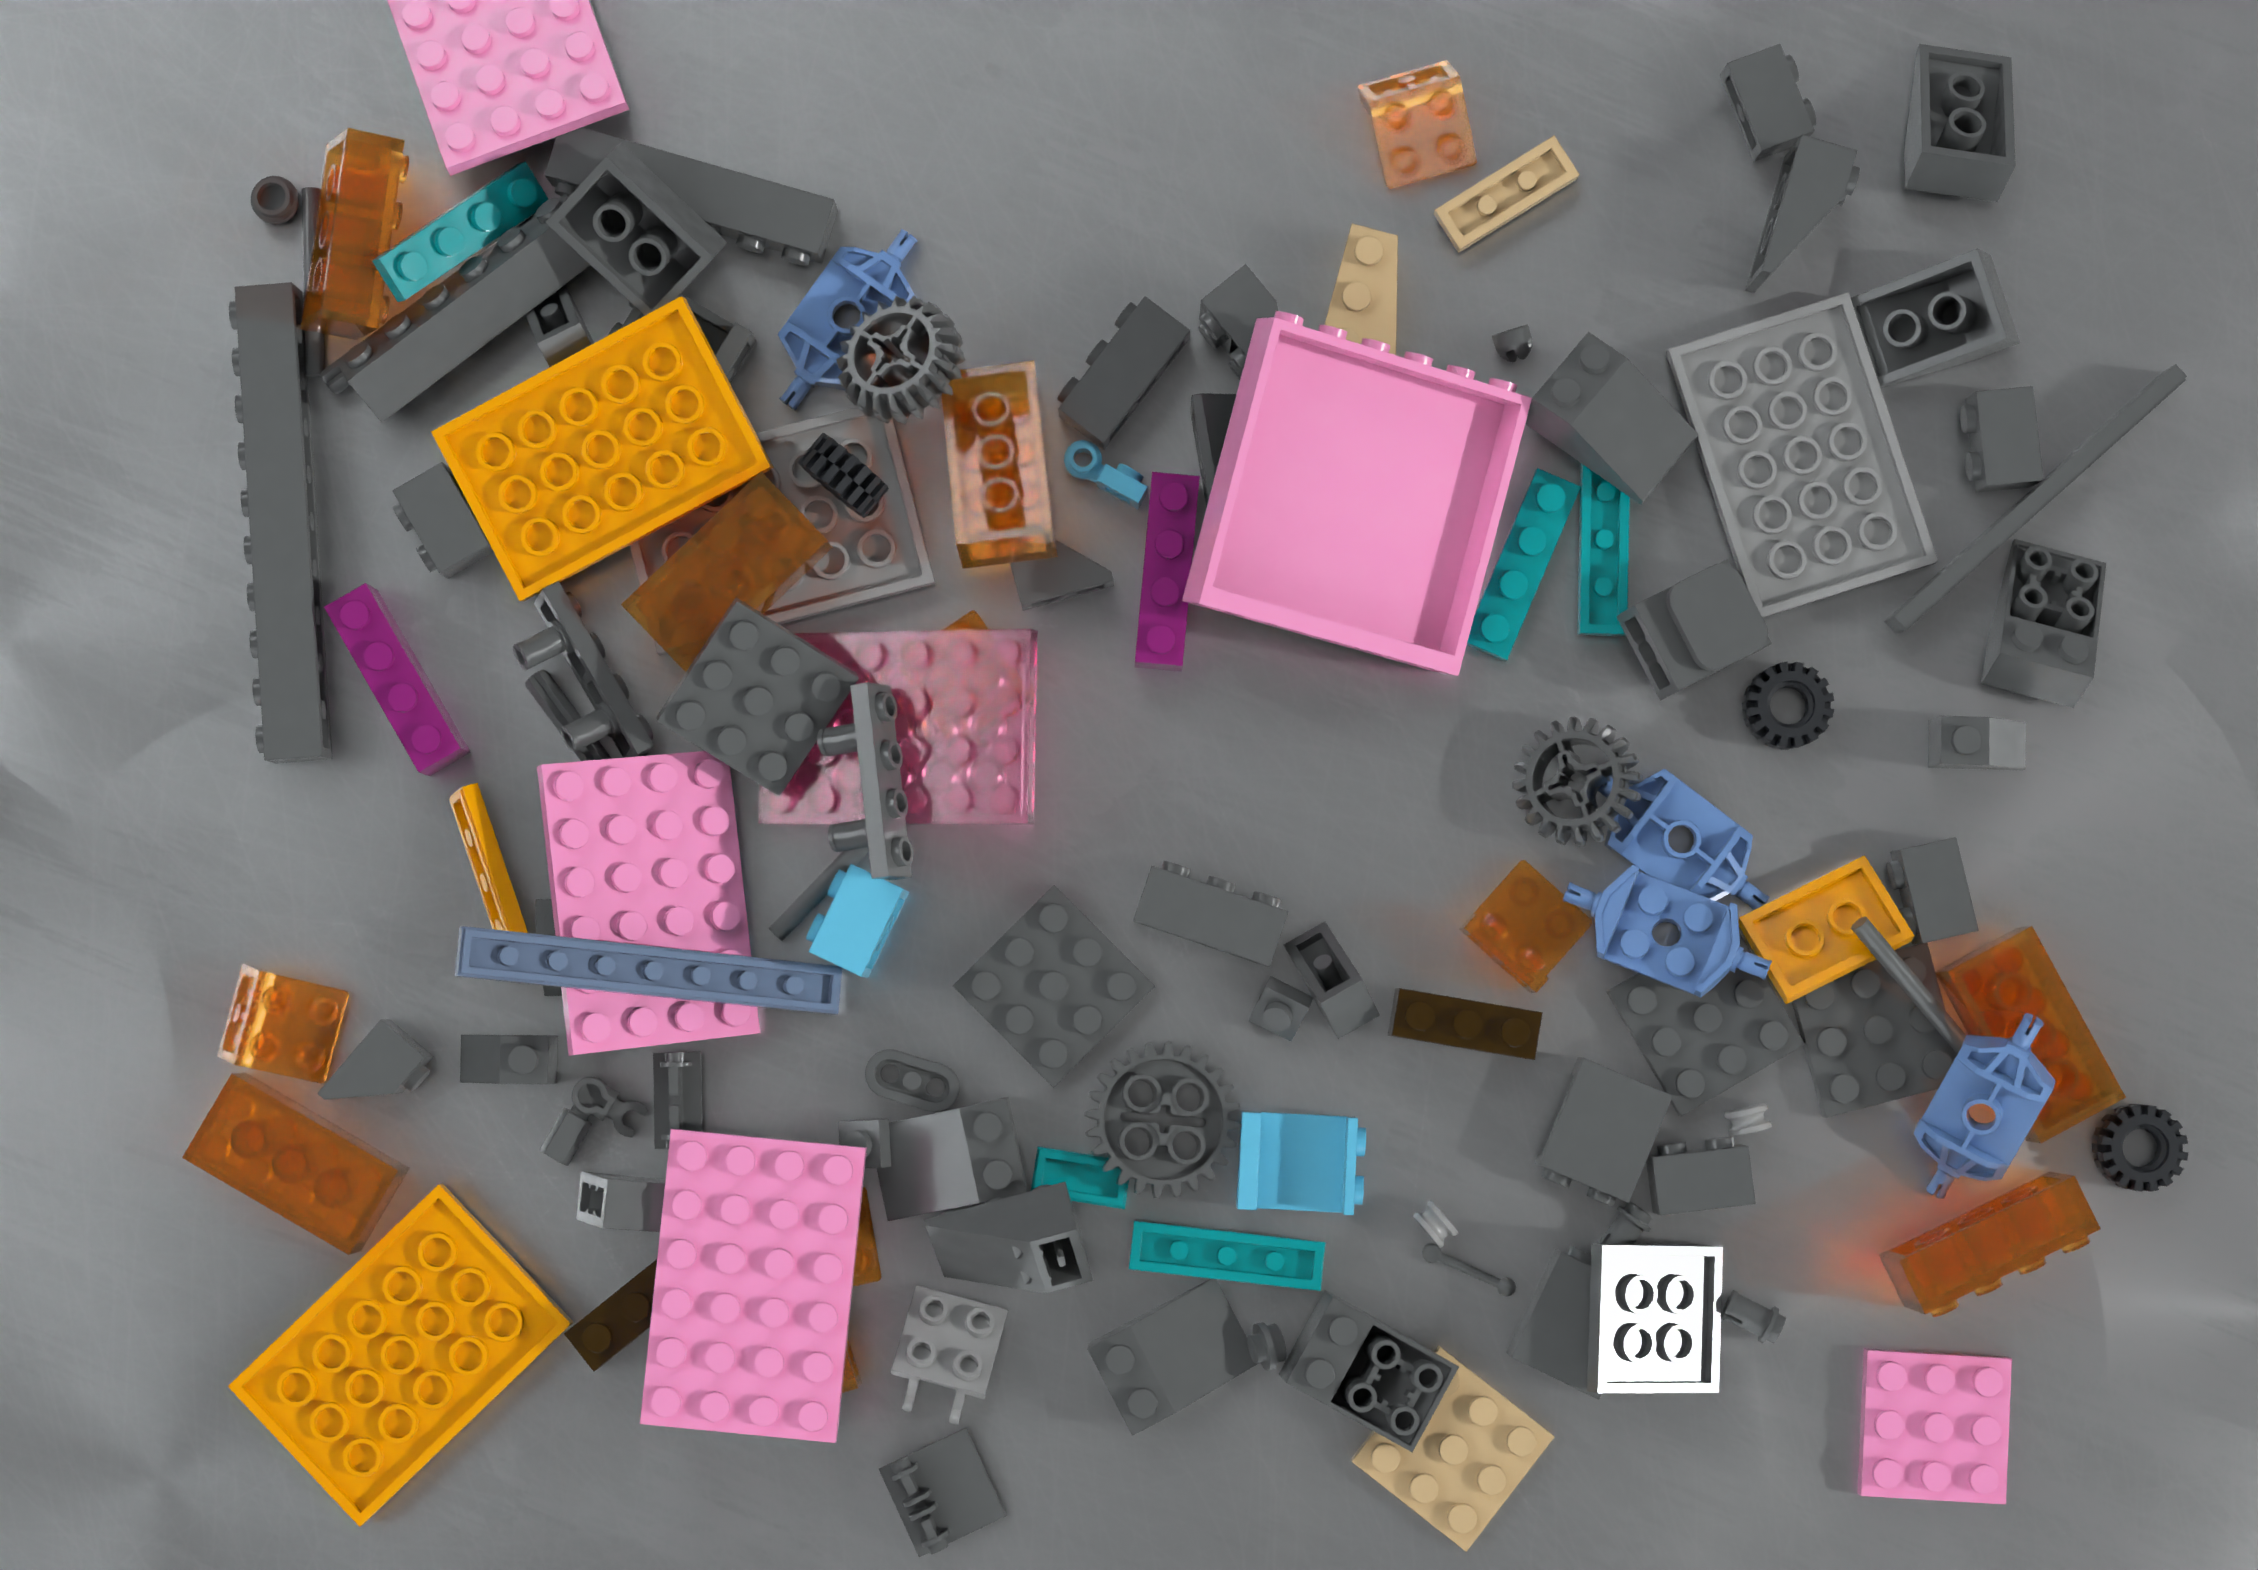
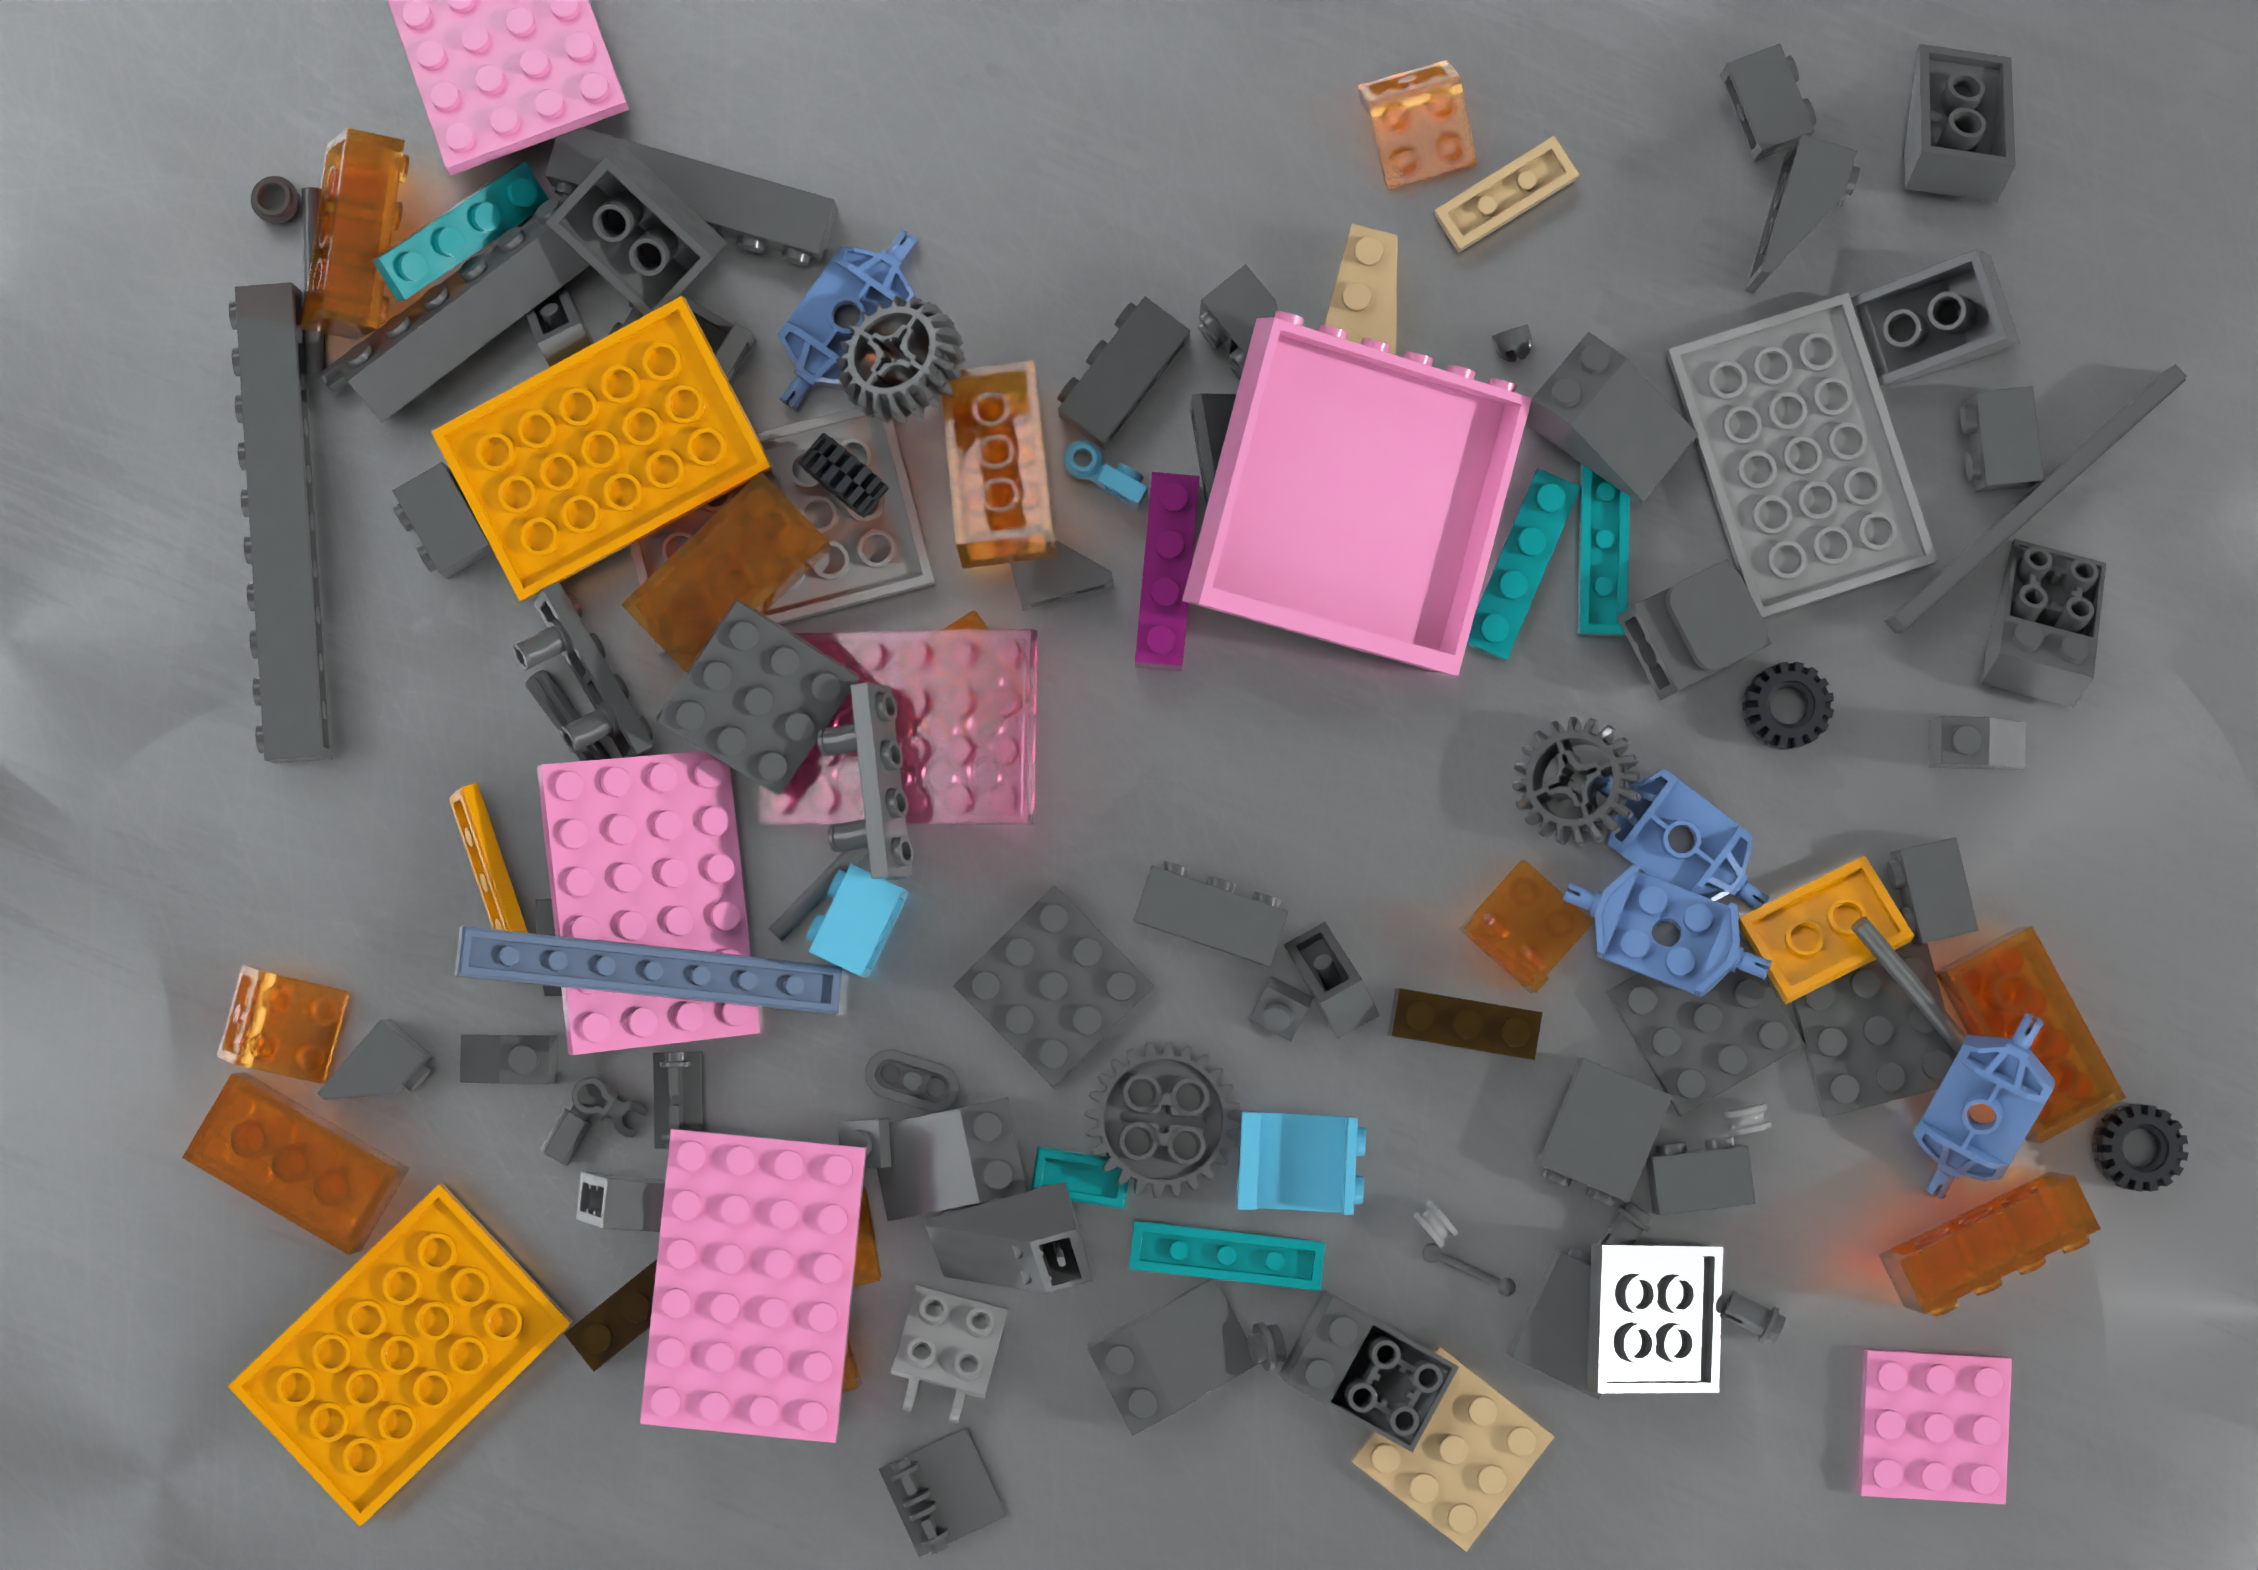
(397, 679): magenta brick -> none

